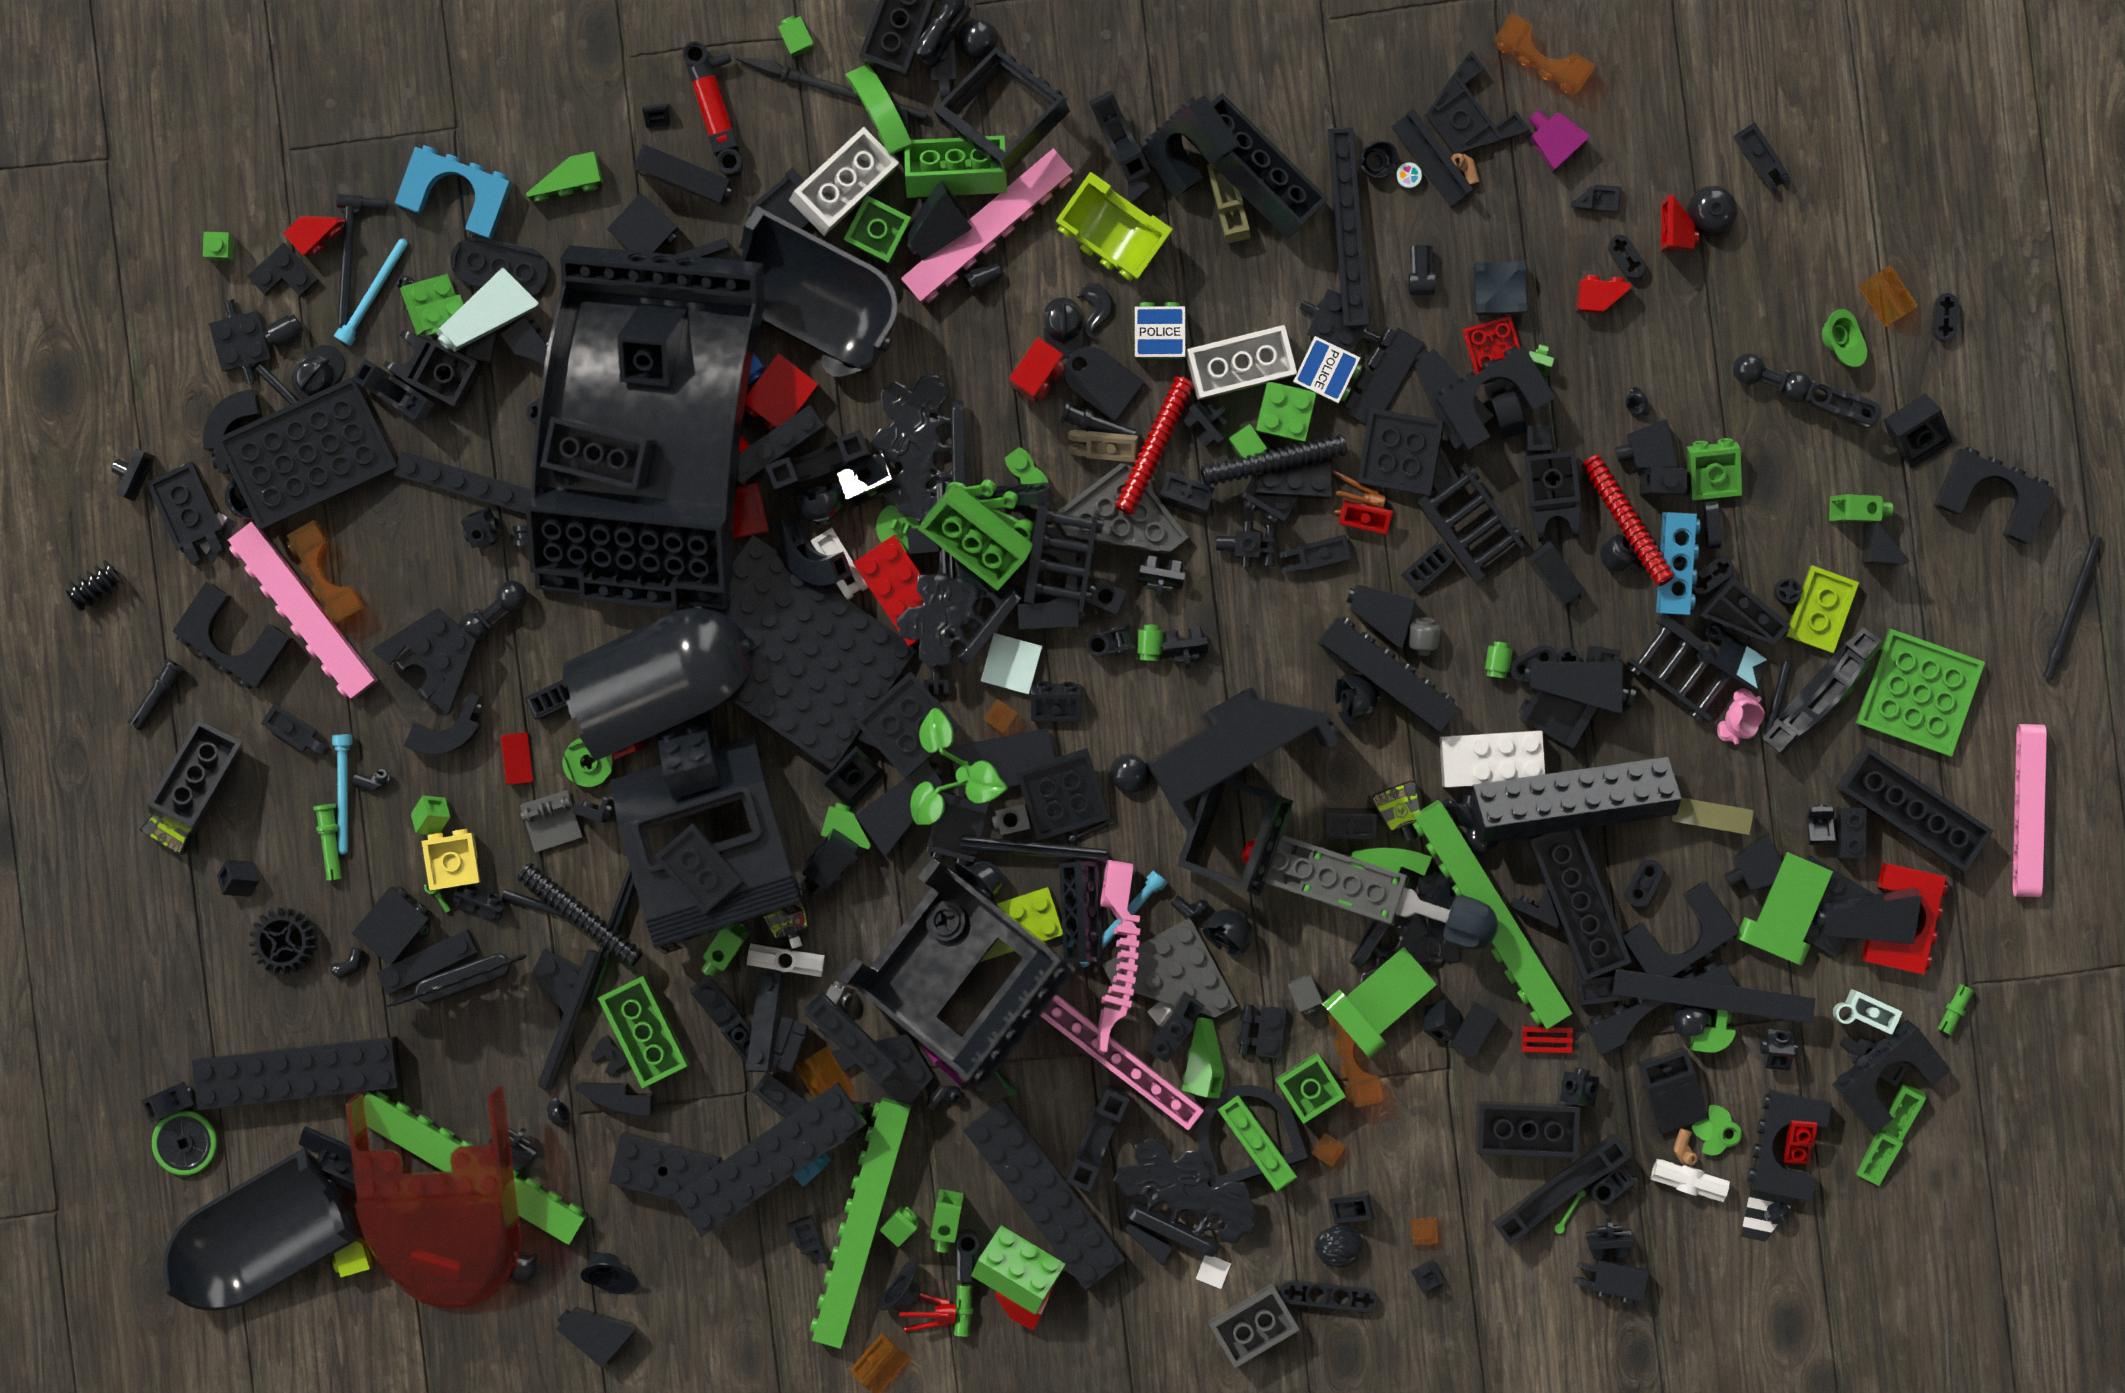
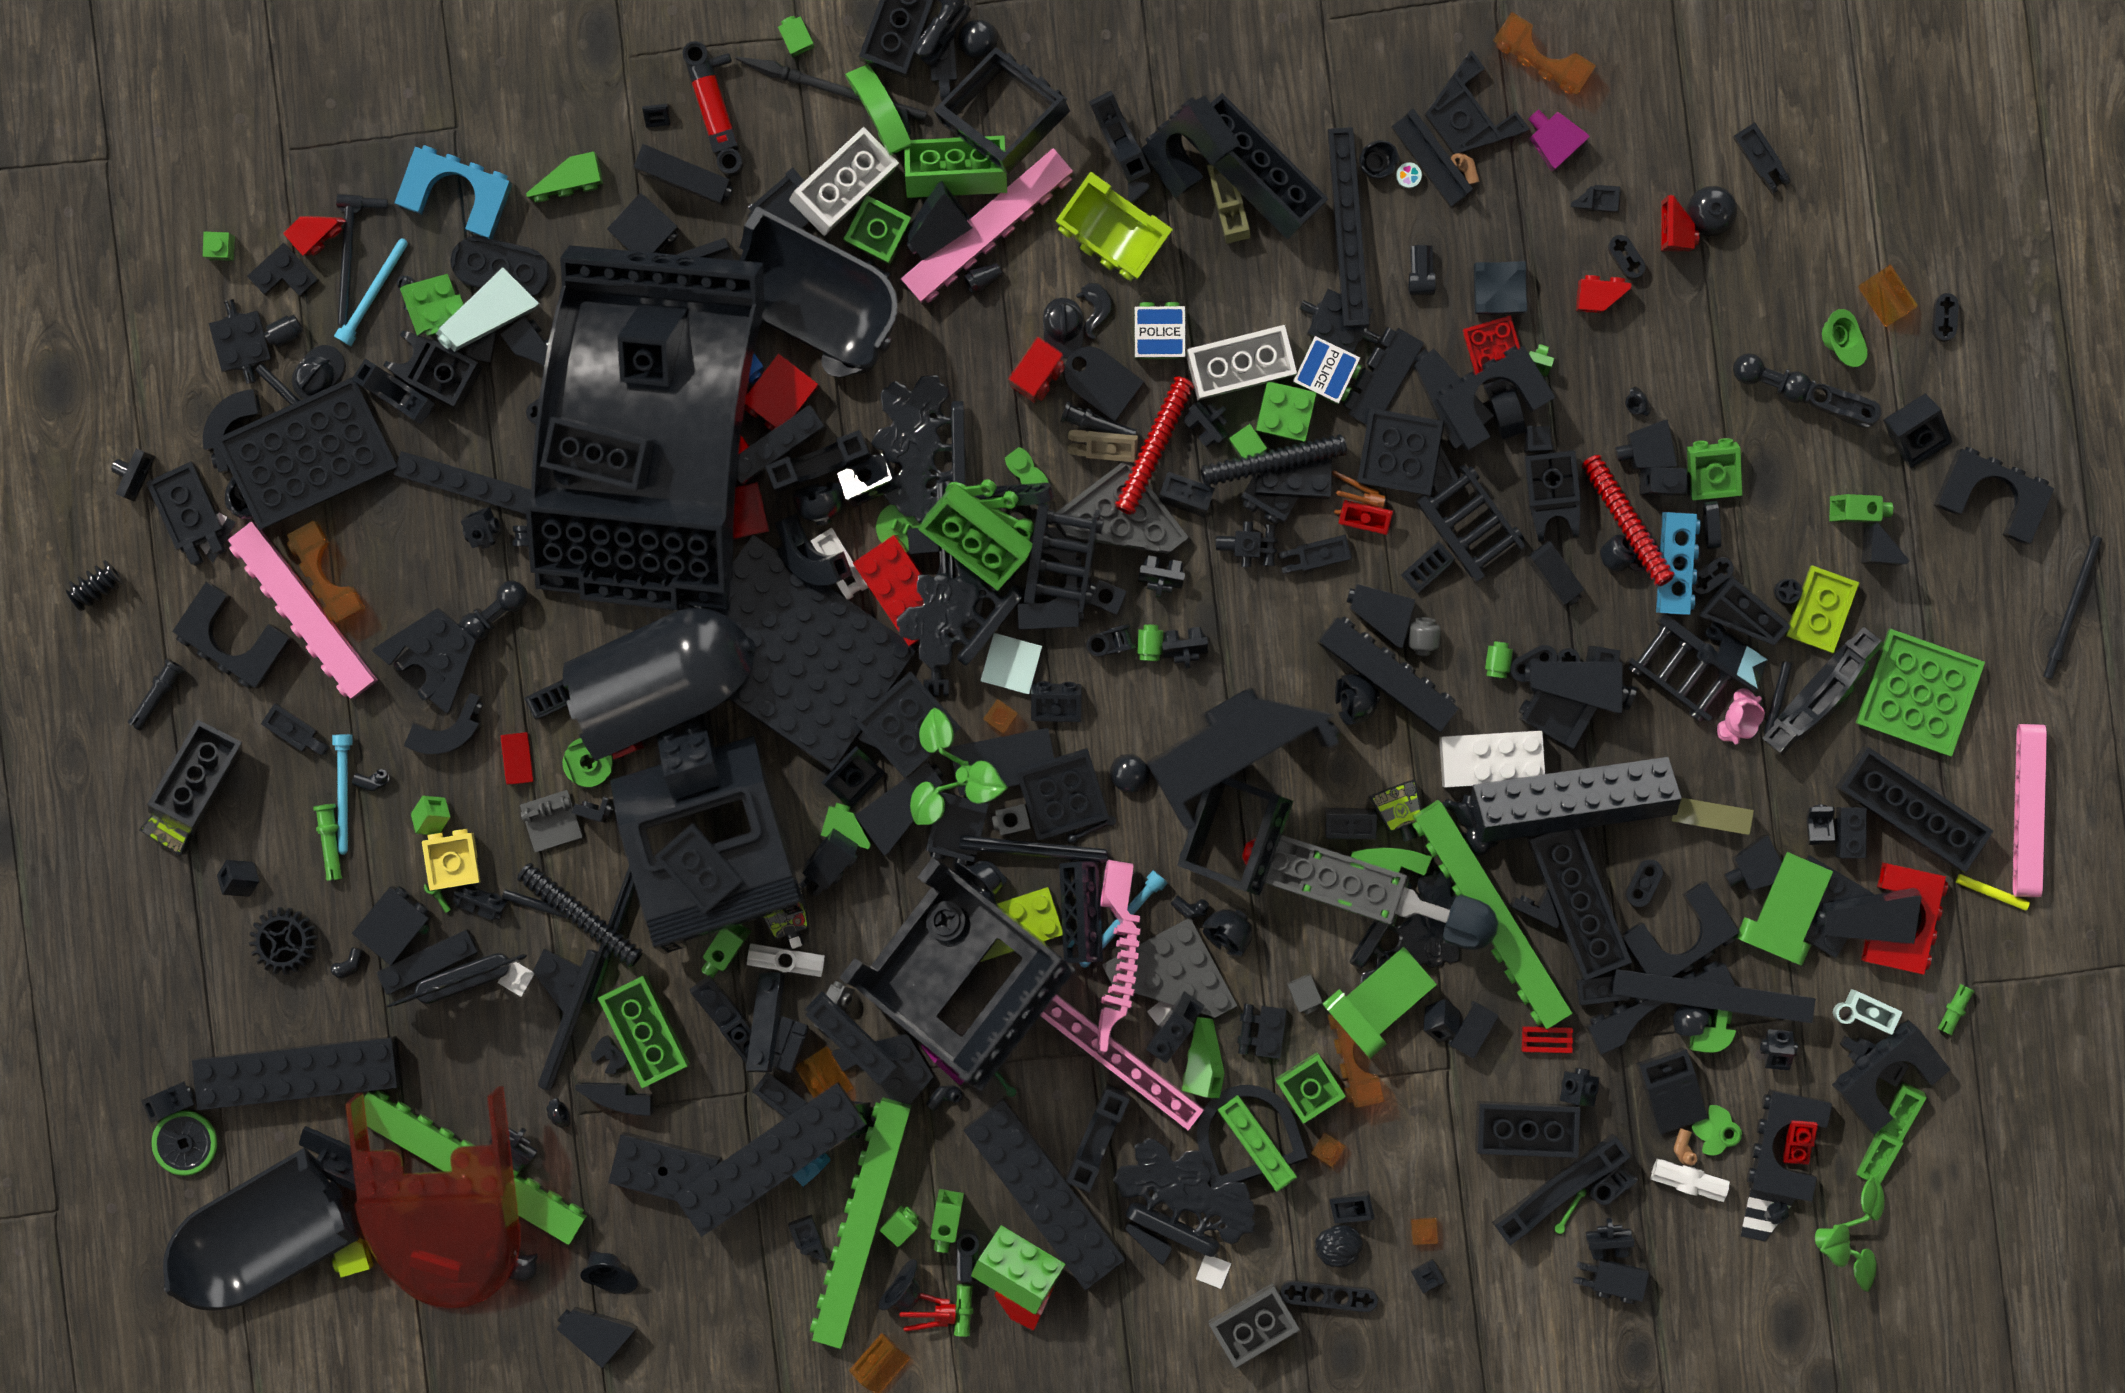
(517, 979): none -> white sticker
(1836, 1241): none -> bright green plant
(1992, 892): none -> neon yellow bar

